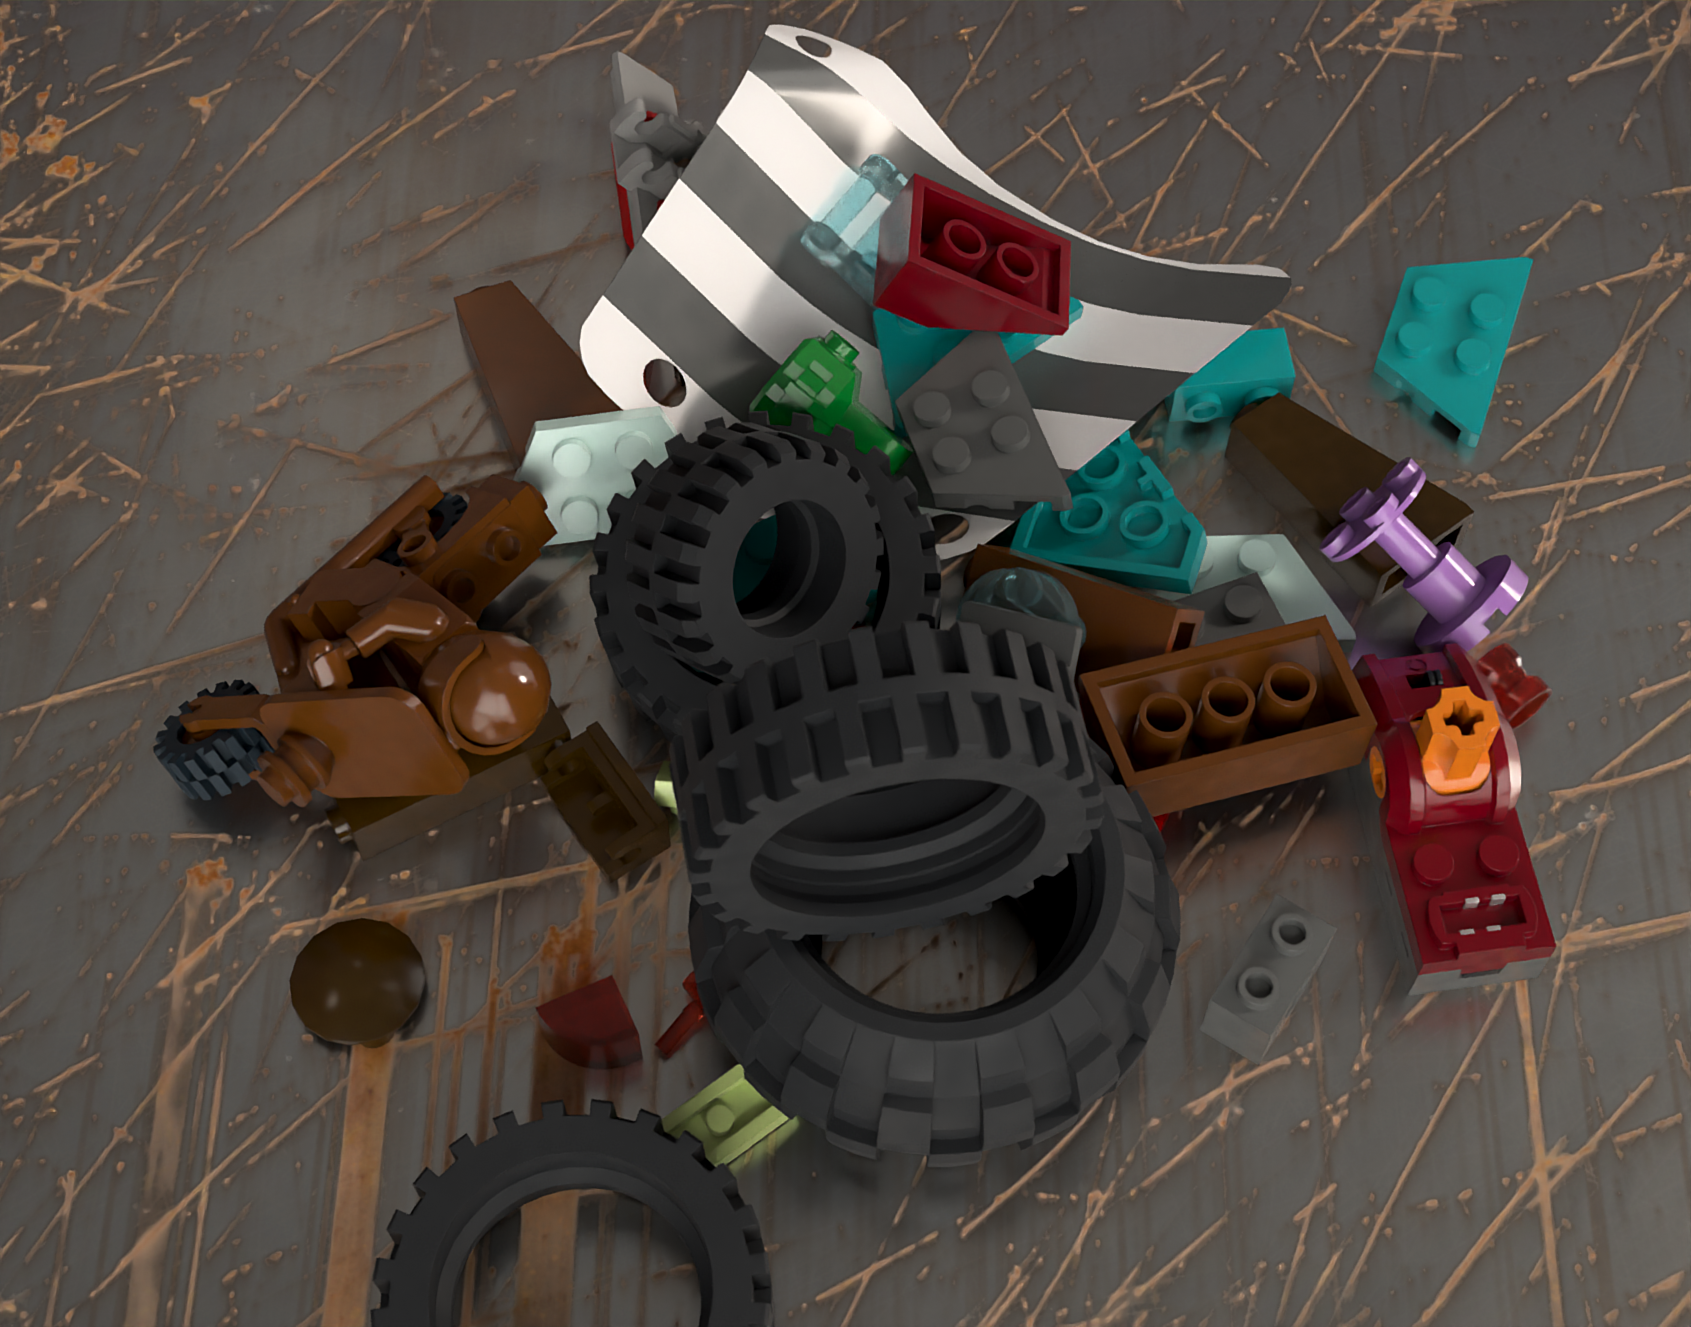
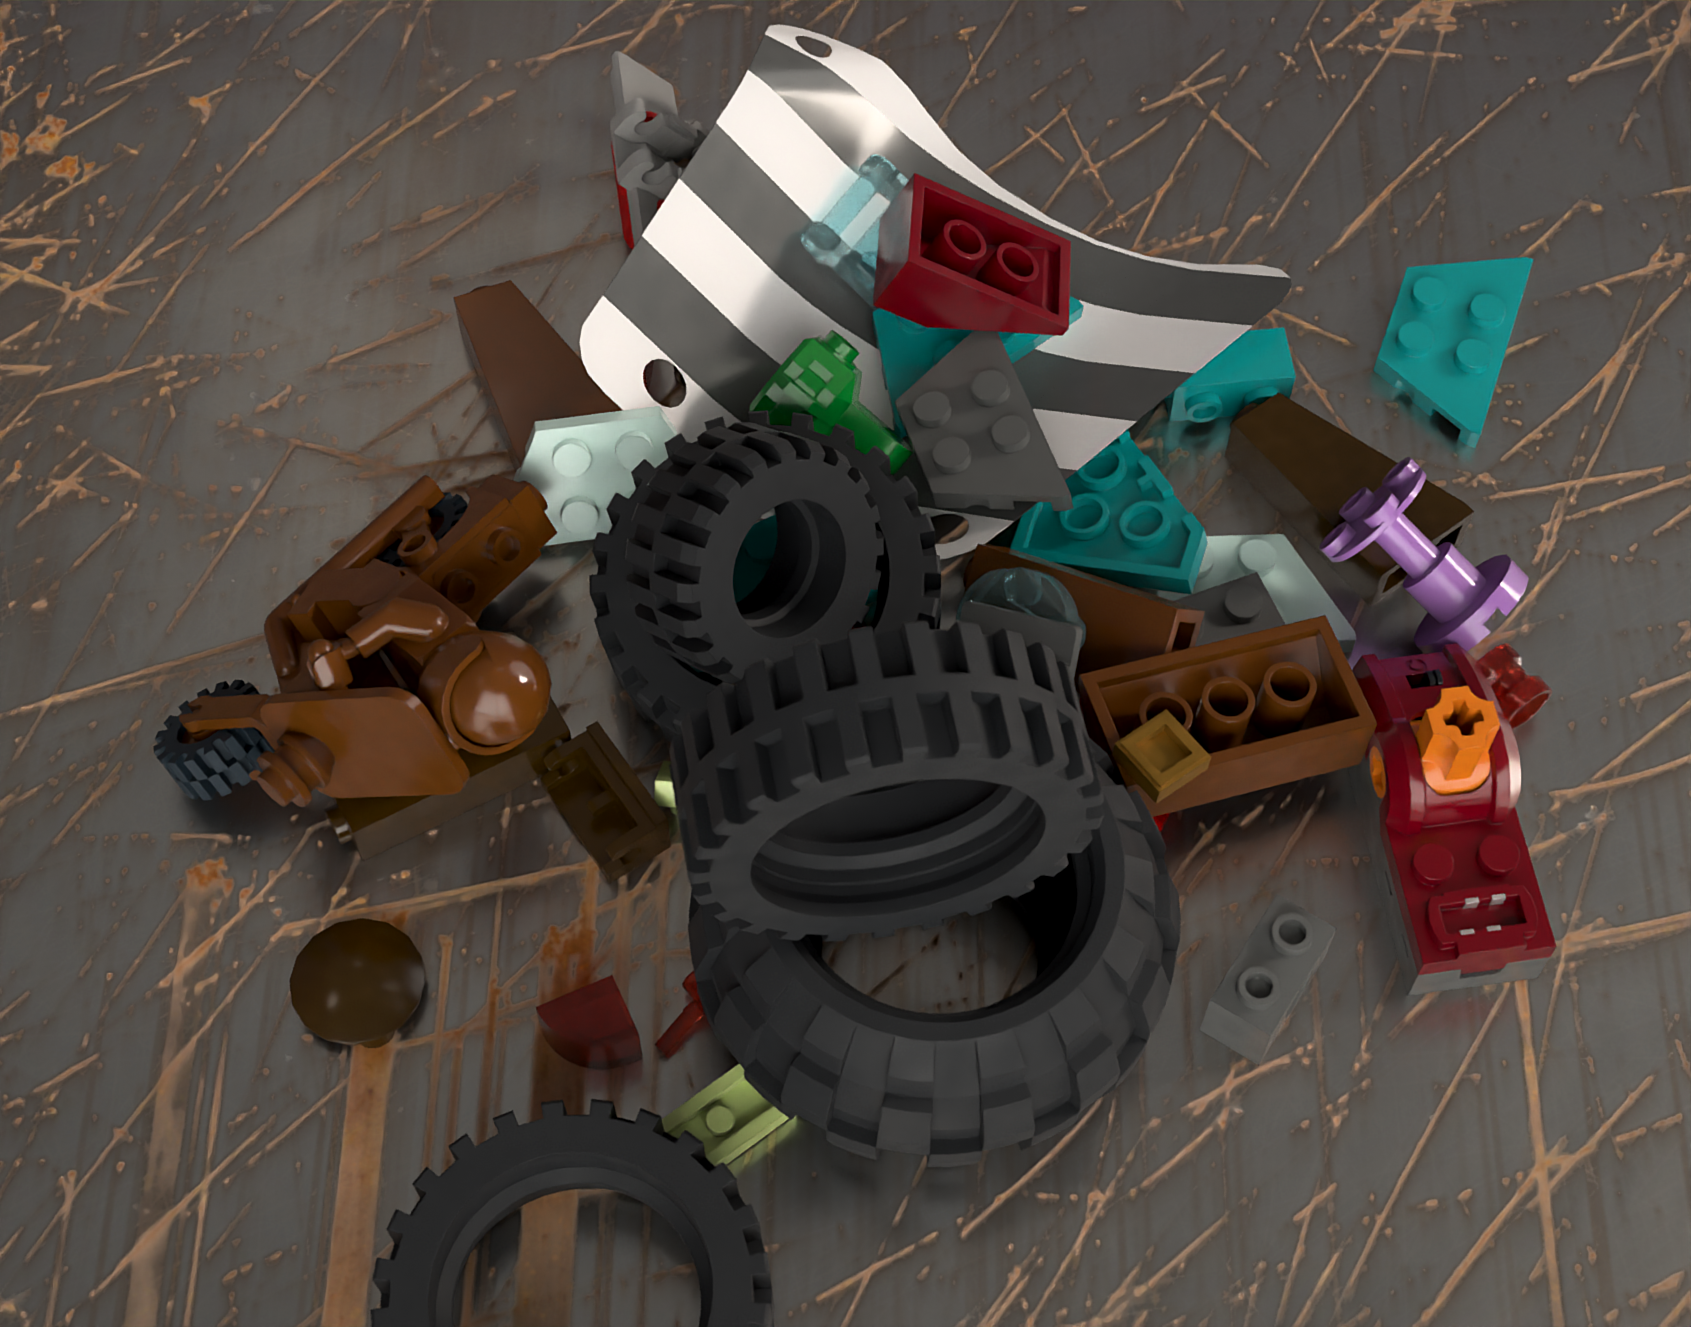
(1161, 756): none -> pearl gold tile

